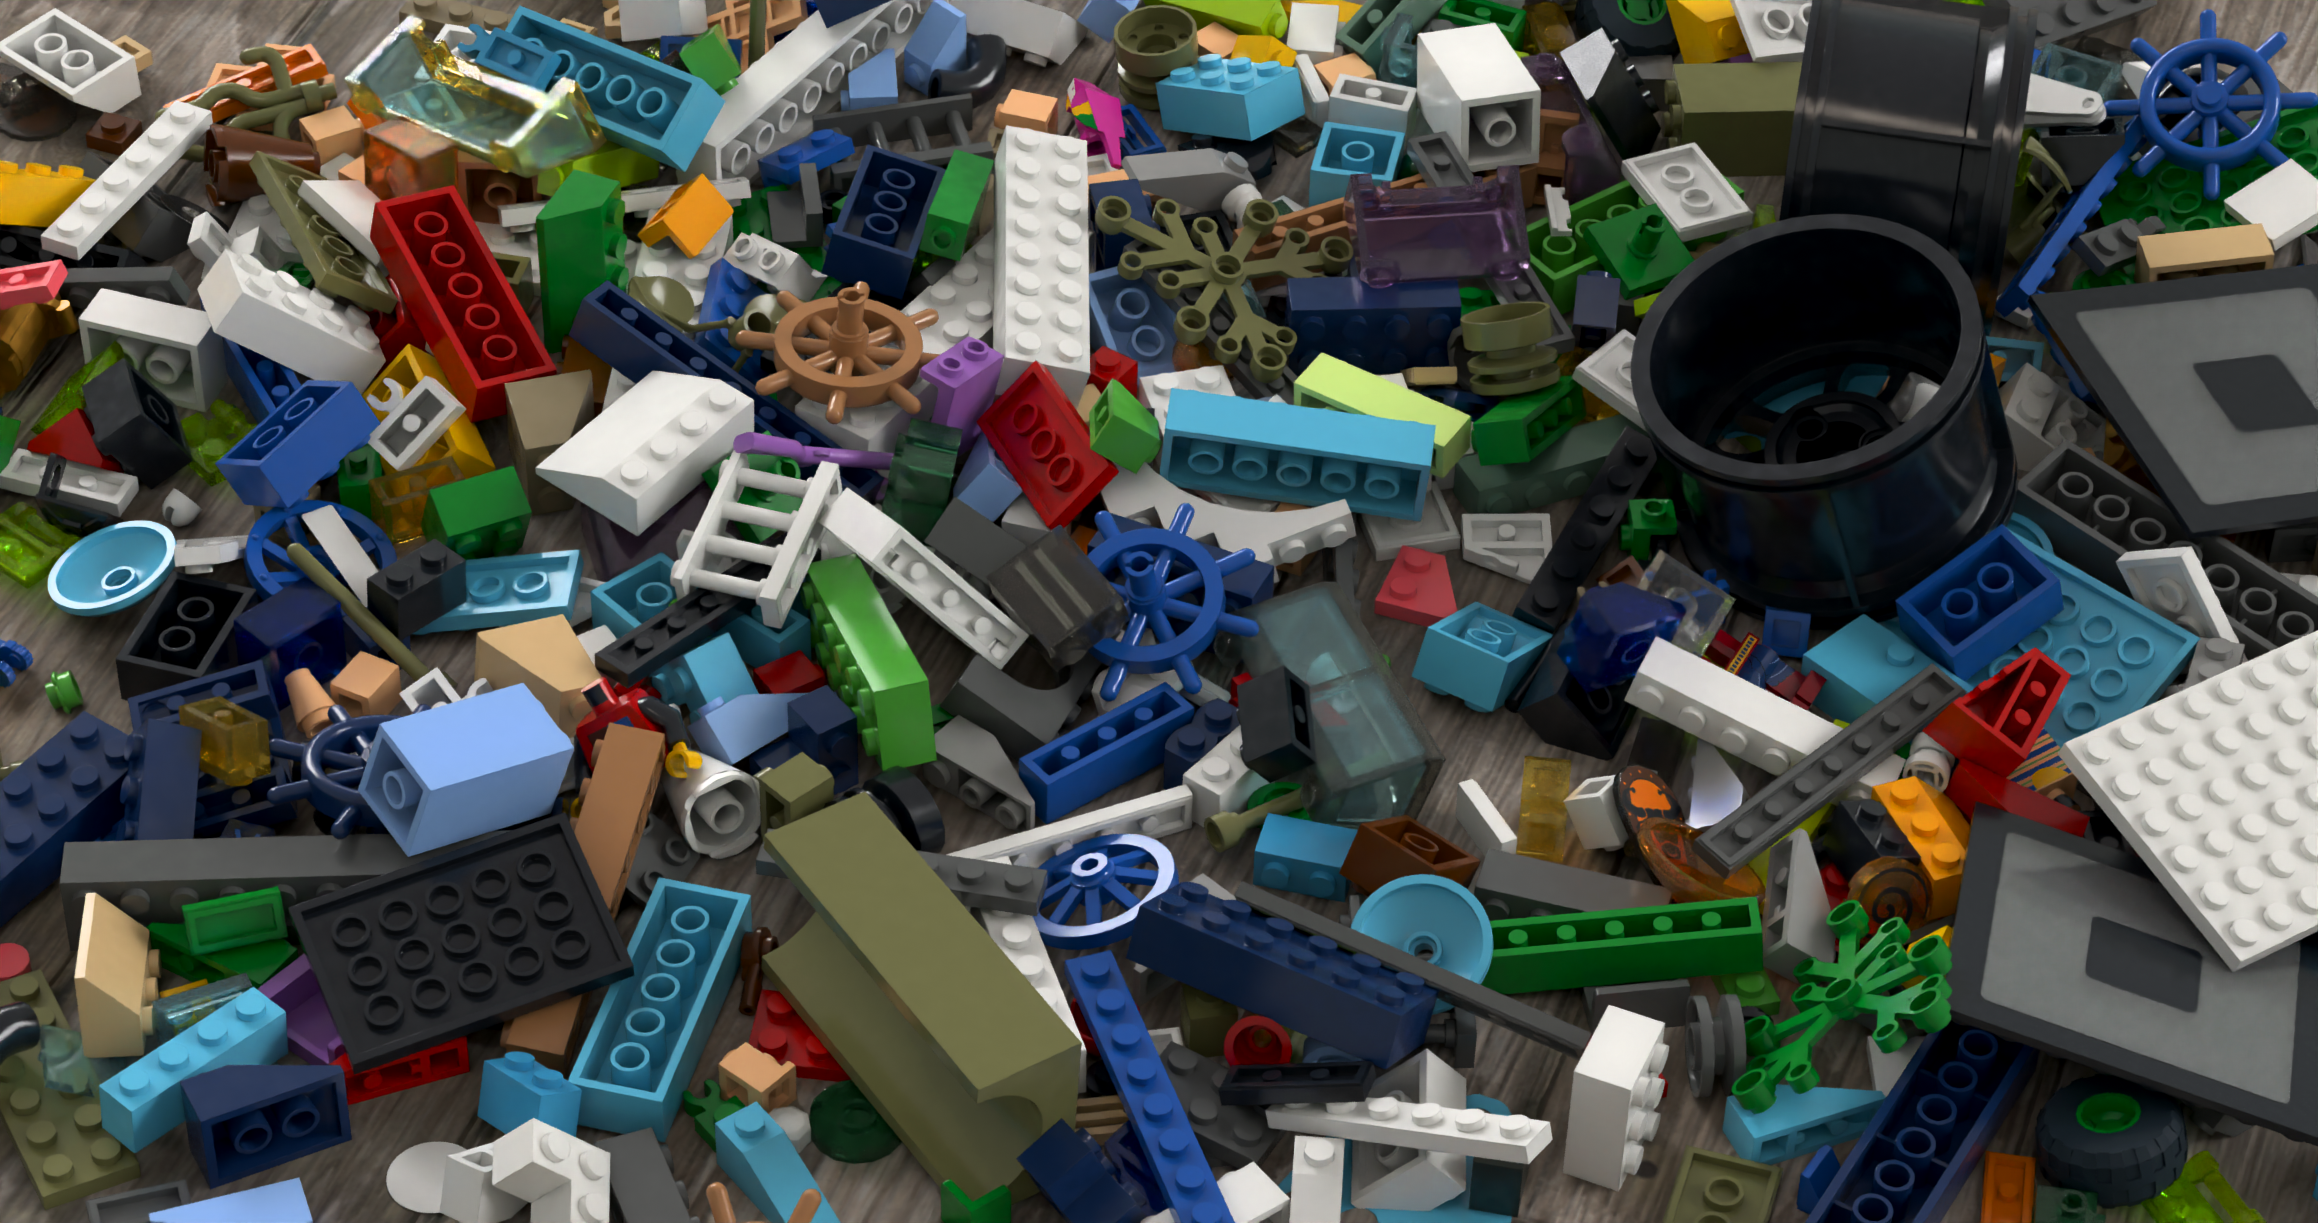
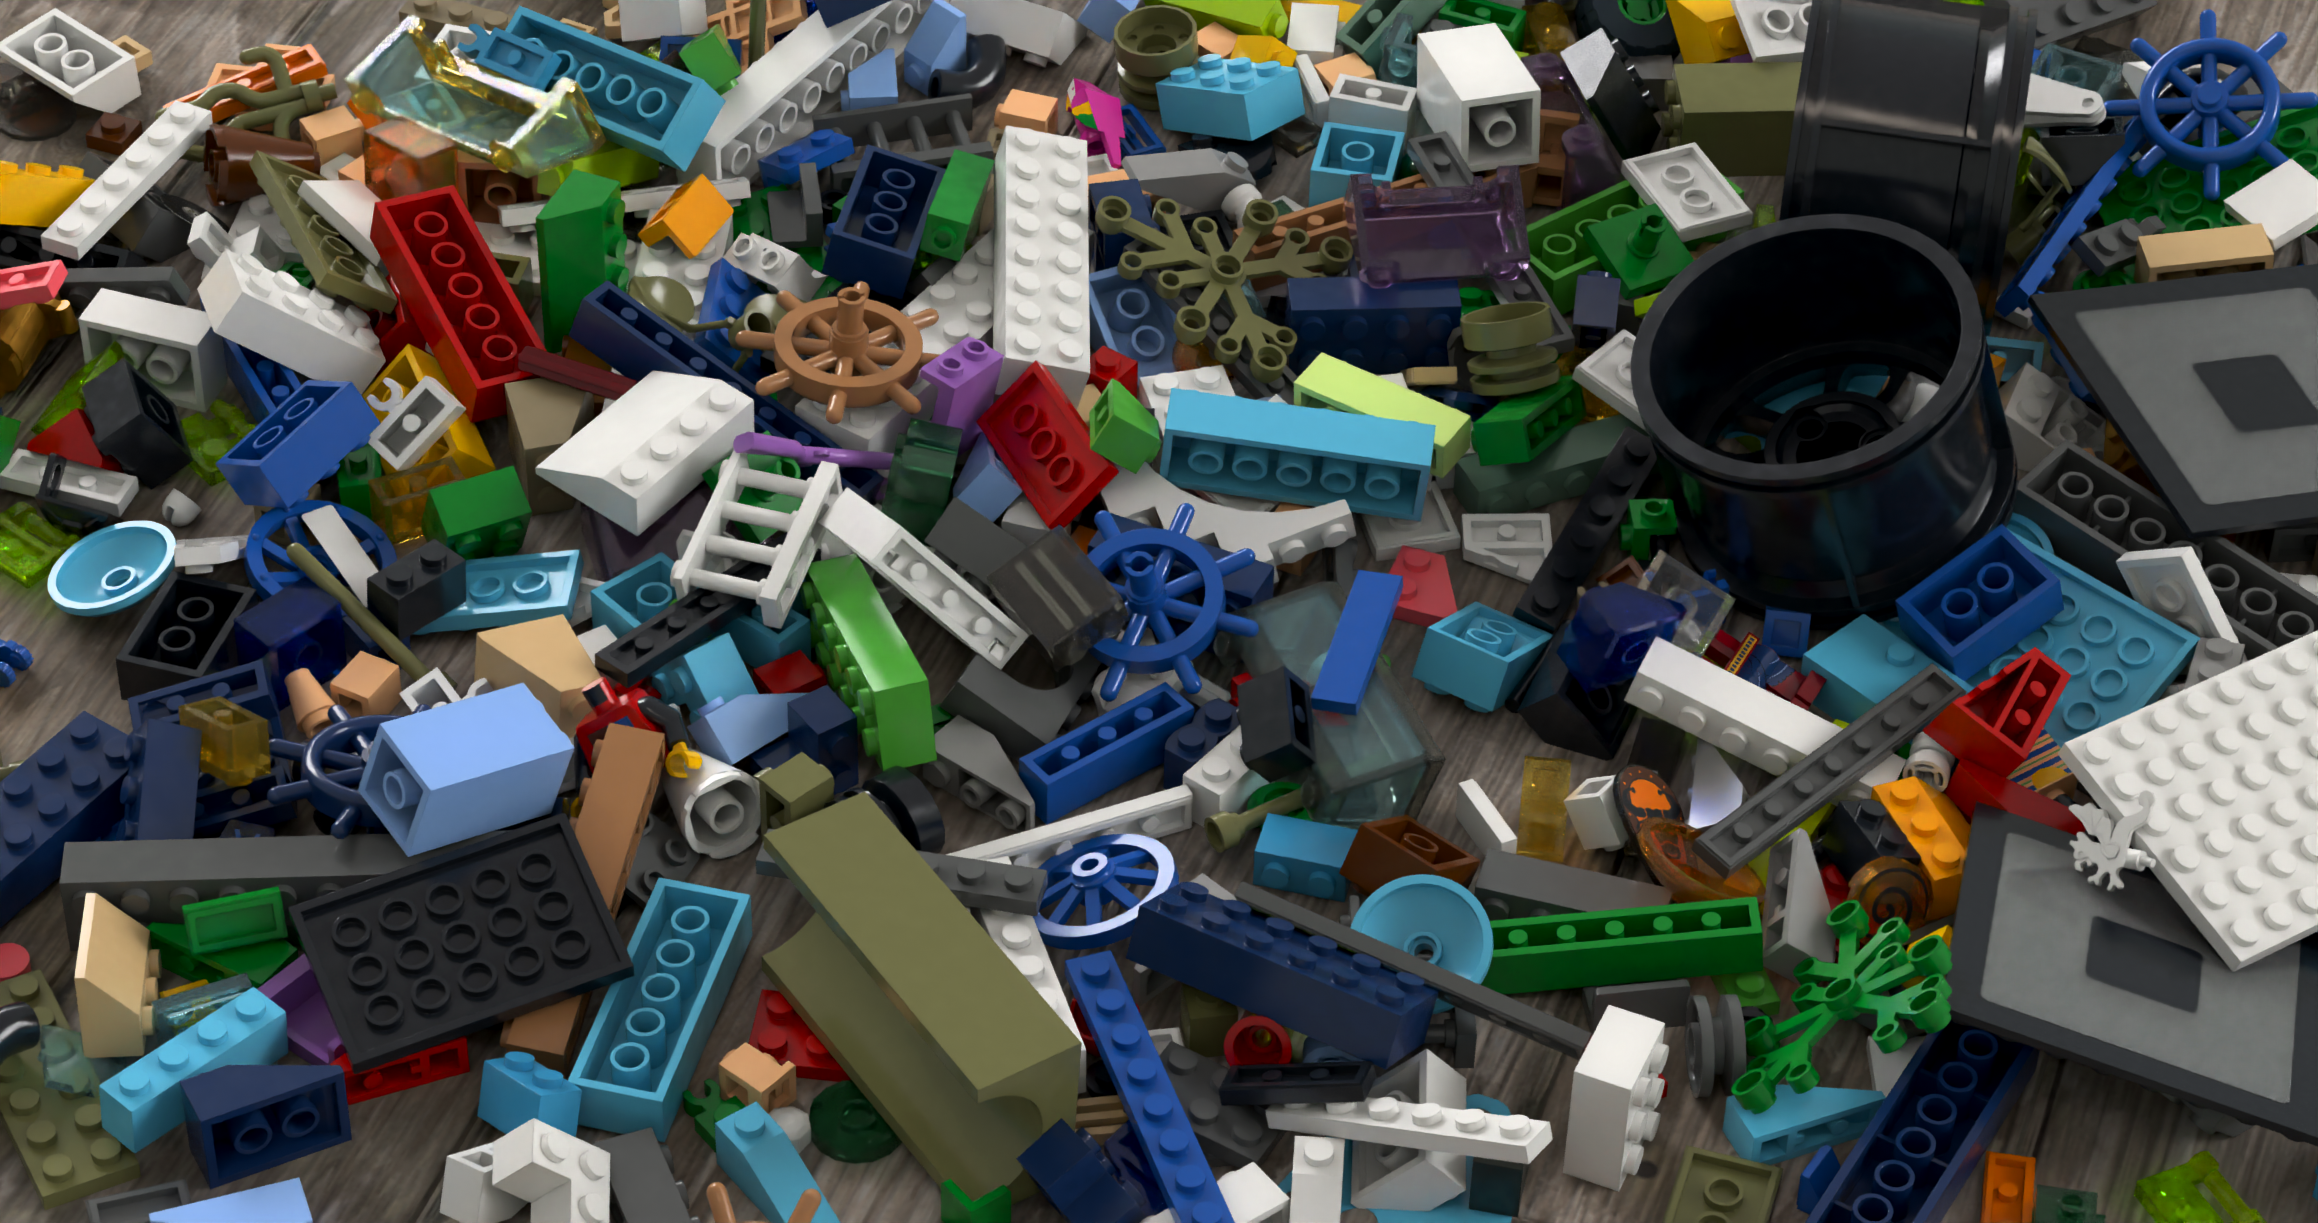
(64, 691): bright green plate -> none
(418, 1176): white sticker -> none
(574, 373): none -> dark red axle
(753, 947): reddish brown plate -> none
(1357, 642): none -> blue tile
(1557, 211): white piece -> none
(2111, 1140): black wheel -> none
(2113, 850): none -> white piece

